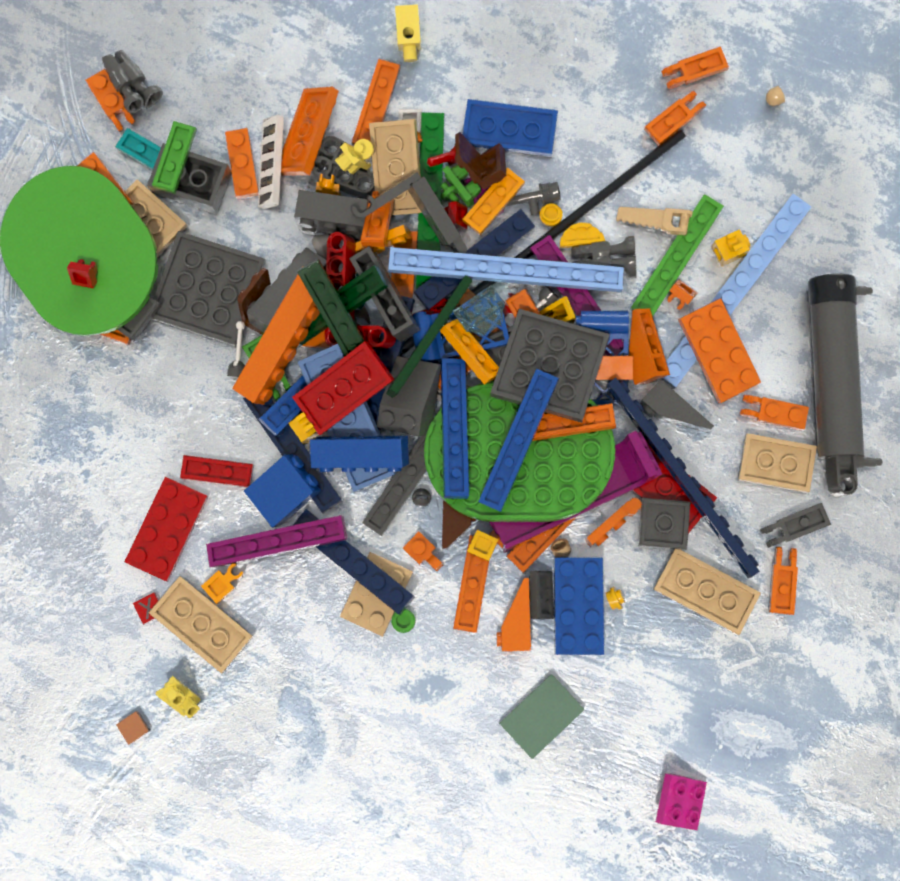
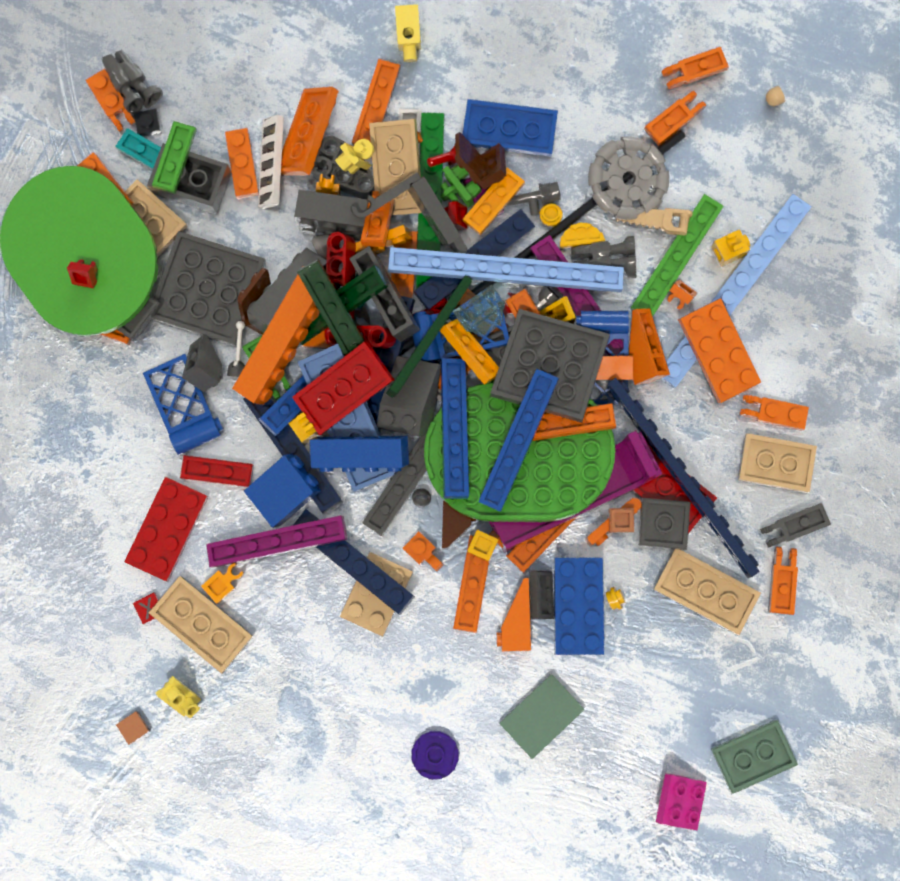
(147, 122): none -> black plate
(188, 433): none -> blue piece
(202, 365): none -> dark grey slope
(404, 622): bright green tile -> none
(435, 755): none -> dark purple tile
(561, 548): tan hinge -> none
(621, 520): none -> nougat tile
(638, 168): none -> light grey plate
(670, 407): dark grey slope -> none
(754, 756): none -> sand green tile
(838, 379): dark grey piece -> none

